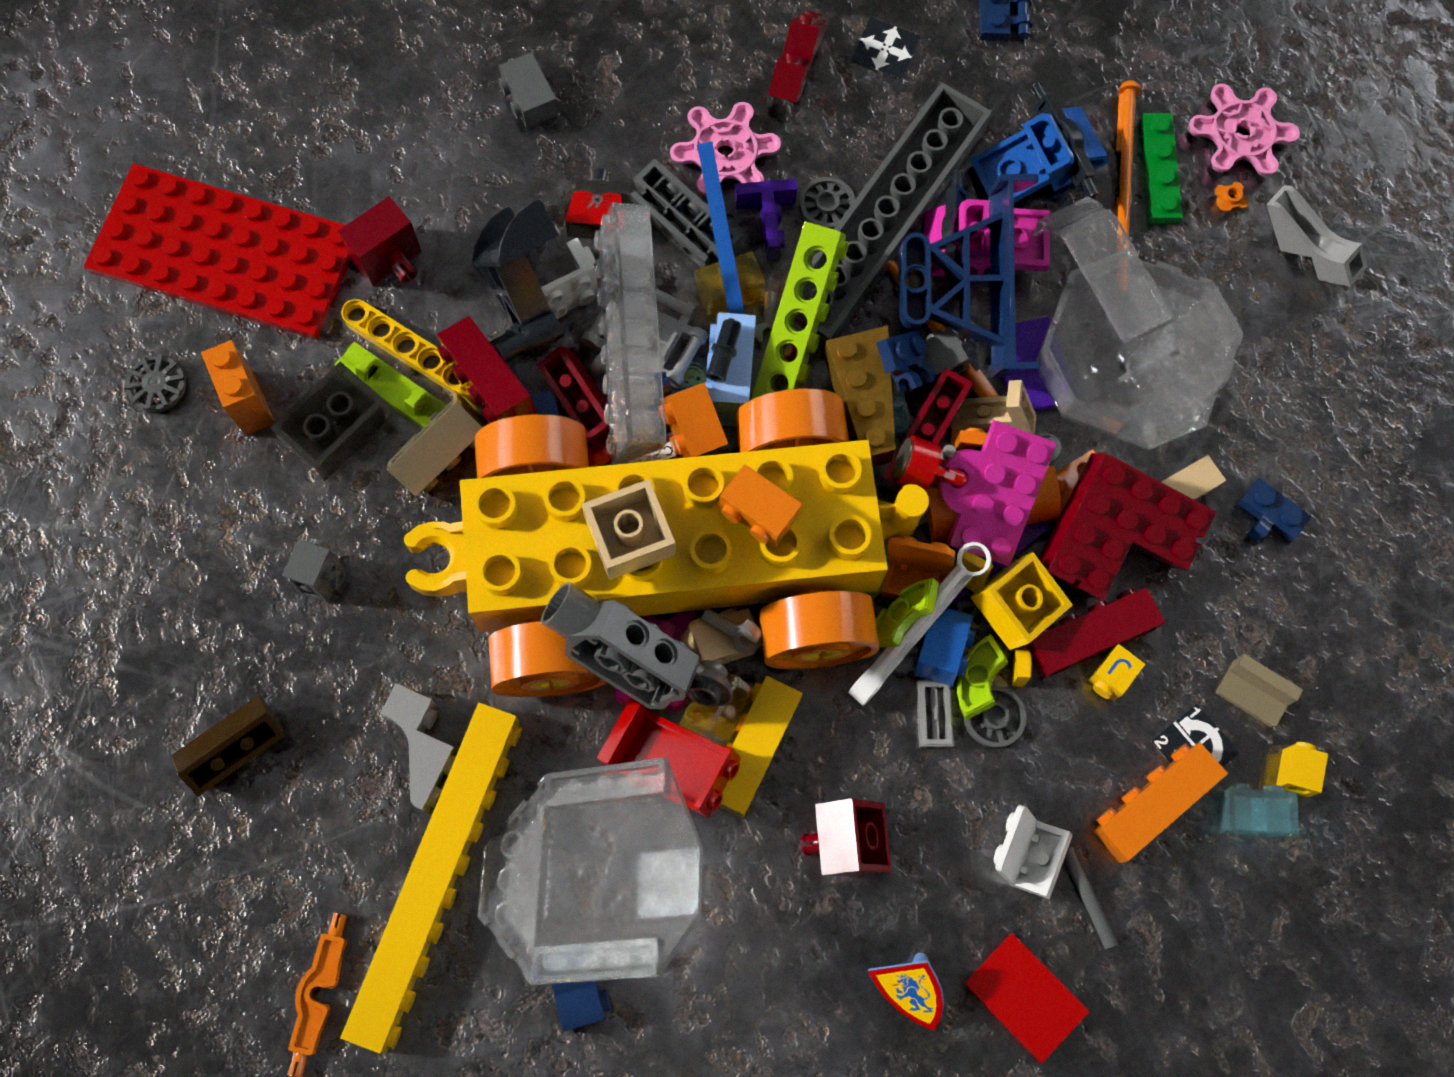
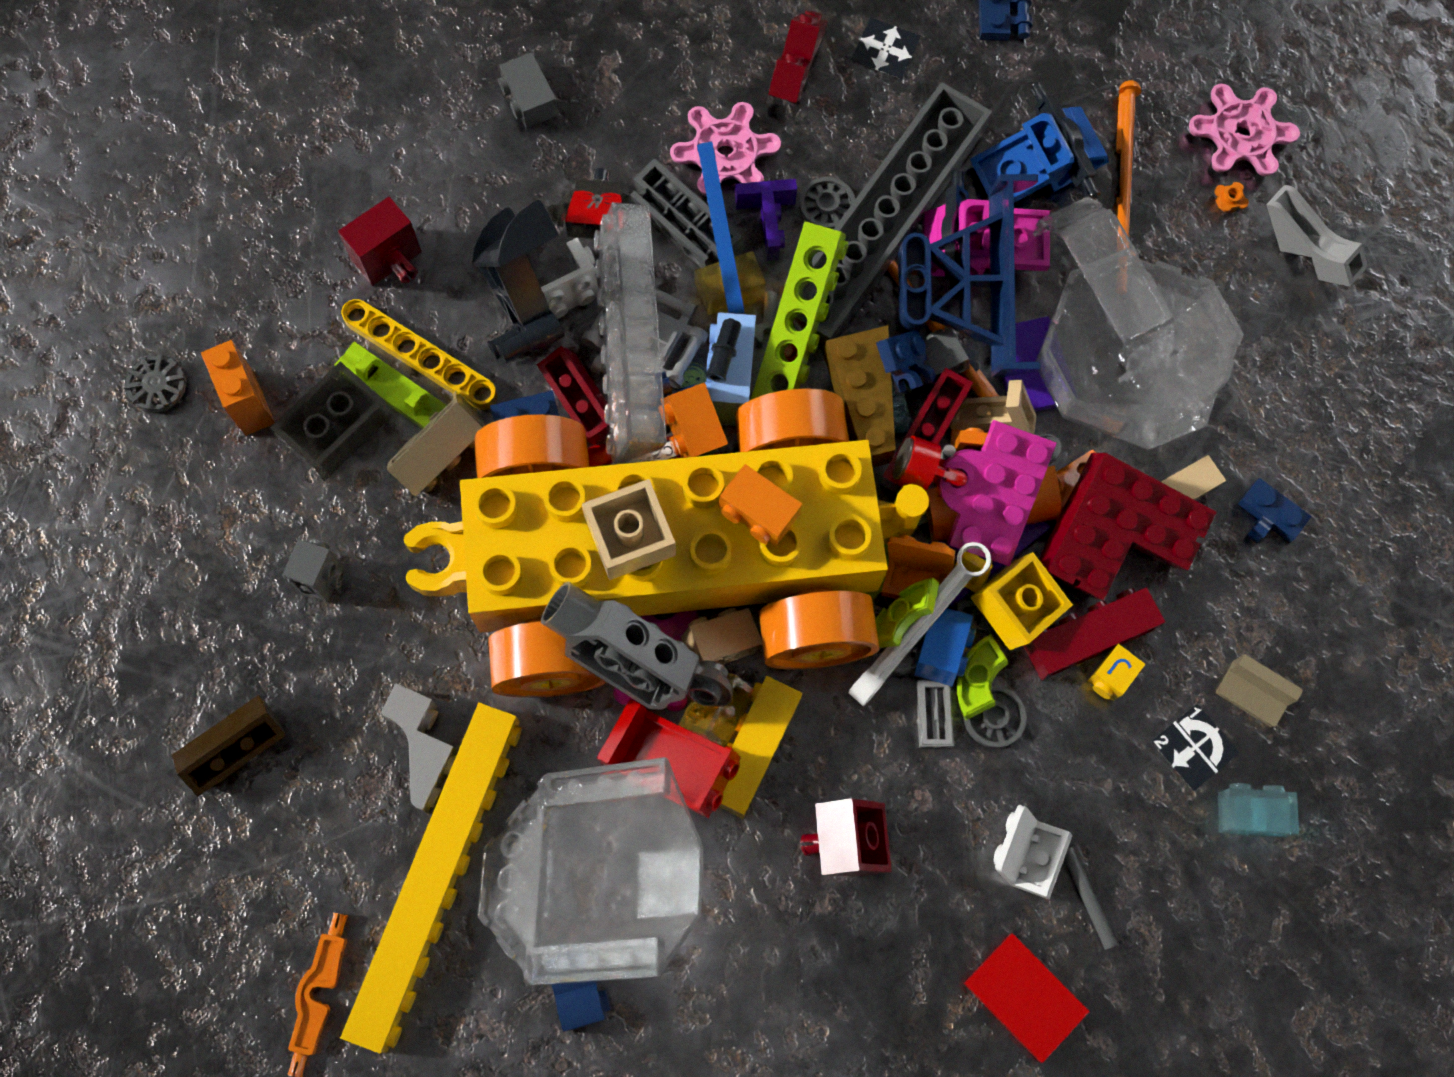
(221, 251): red plate -> none
(484, 372): dark red brick -> none
(744, 635): light grey bar -> none
(912, 990): shield -> none
(1021, 668): yellow tile -> none
(1159, 801): orange brick -> none
(1161, 168): green plate -> none
(1302, 769): yellow brick -> none

